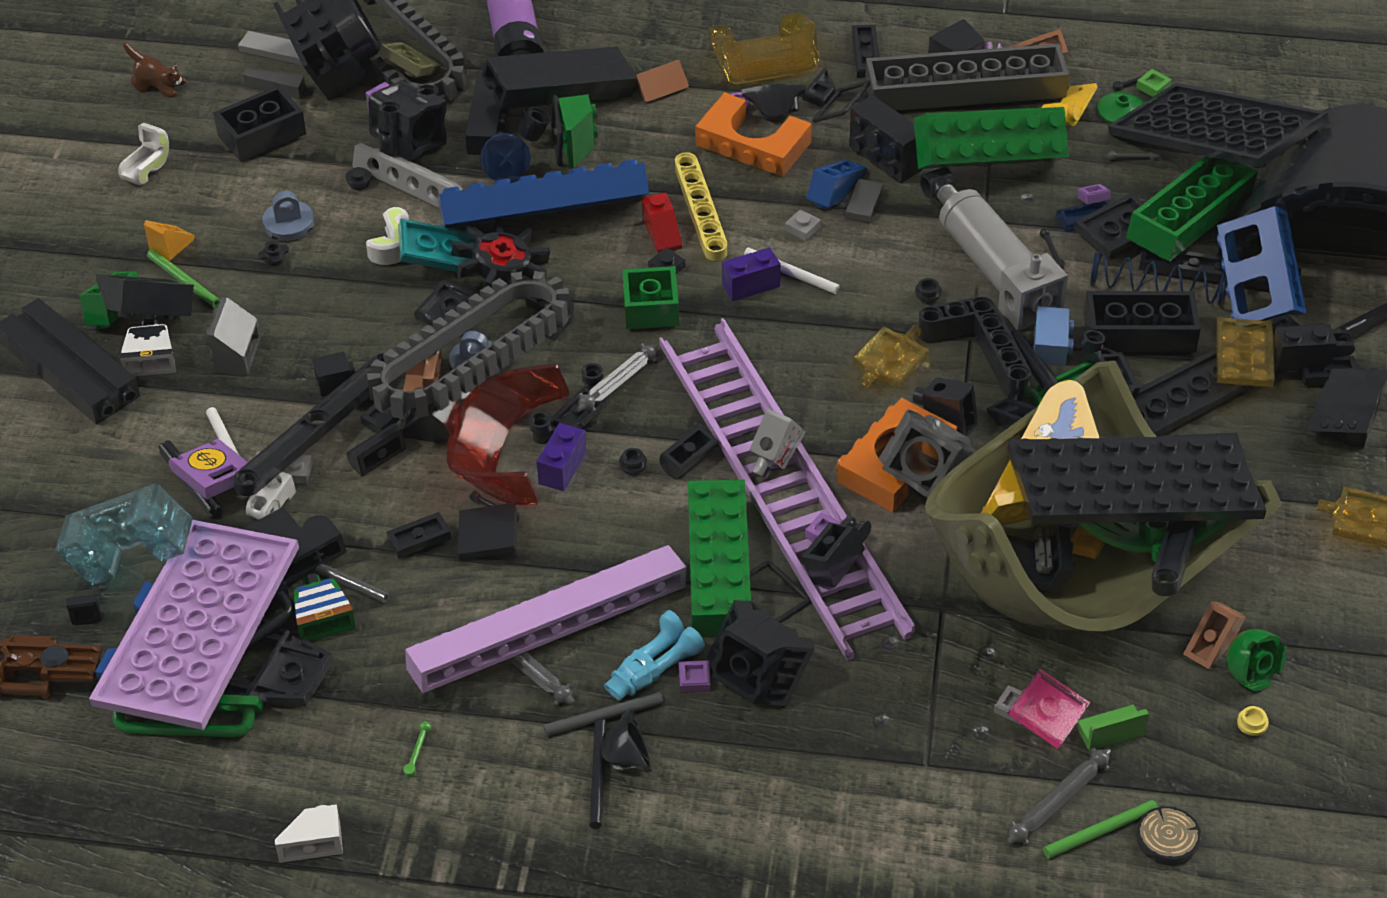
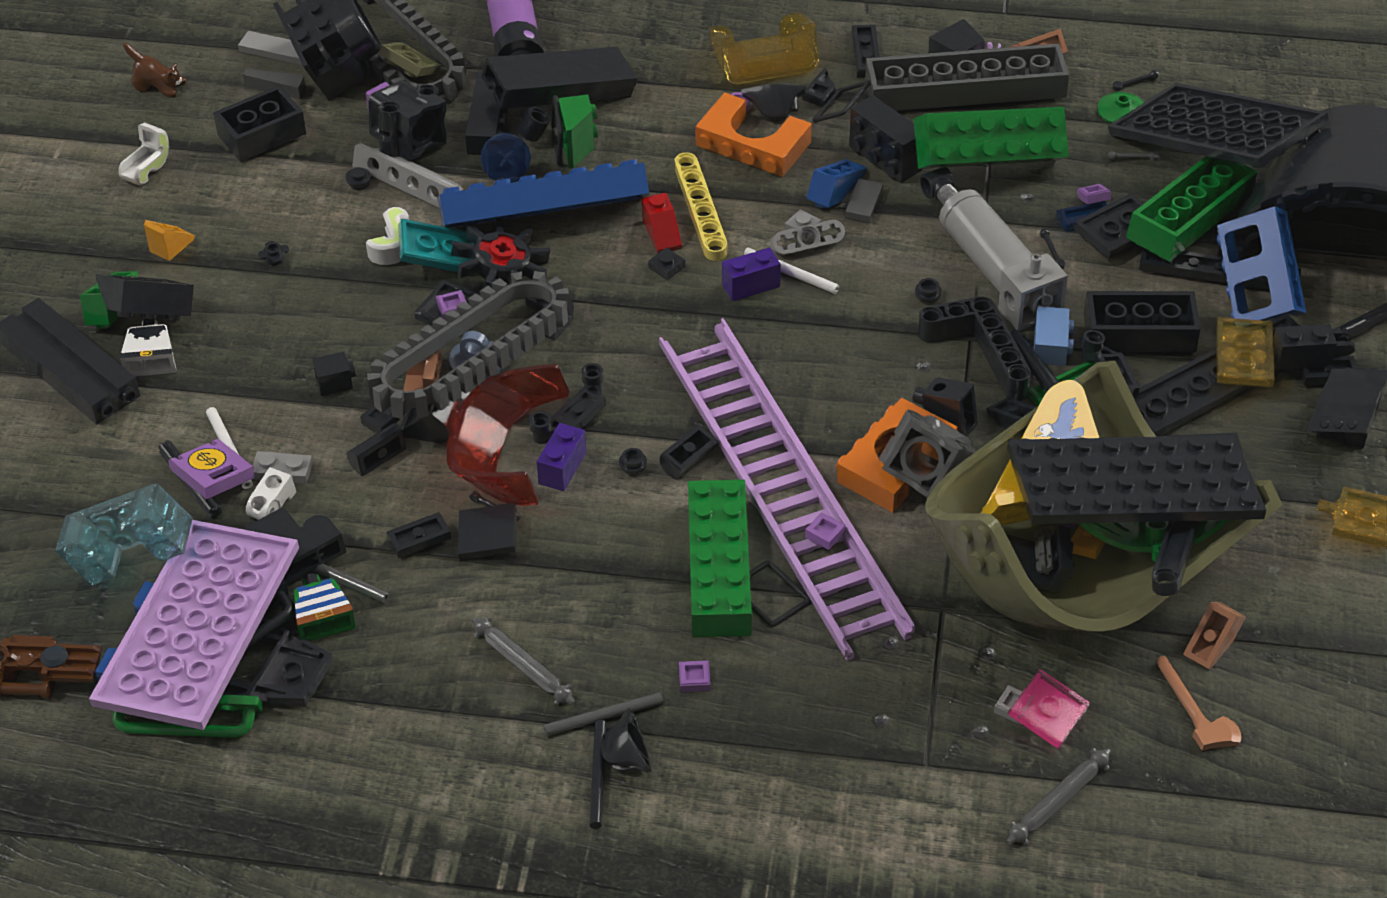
(83, 609): black tile -> none
(179, 275): bright green piece -> none
(232, 338): dark grey slope -> none
(287, 217): sand blue tile -> none
(304, 433): black beam -> none
(311, 835): white slope -> none
(409, 769): bright green hinge -> none
(449, 301): none -> medium lavender tile
(544, 618): lavender brick -> none
(617, 378): wheel -> none
(639, 668): medium azure piece -> none
(650, 297): green brick -> none
(661, 81): nougat panel -> none
(758, 655): black slope -> none
(775, 442): light grey torso -> none
(787, 235): none -> light grey beam
(835, 551): black hinge -> none
(890, 356): clear yellow plate -> none
(1075, 102): yellow door -> none
(1098, 829): bright green bar -> none
(1113, 727): bright green panel -> none
(1153, 83): bright green plate -> none
(1168, 835): tile -> none
(1208, 735): none -> nougat piece
(1221, 287): dark blue piece -> none
(1253, 721): light yellow plate -> none
(1255, 658): green cylinder -> none

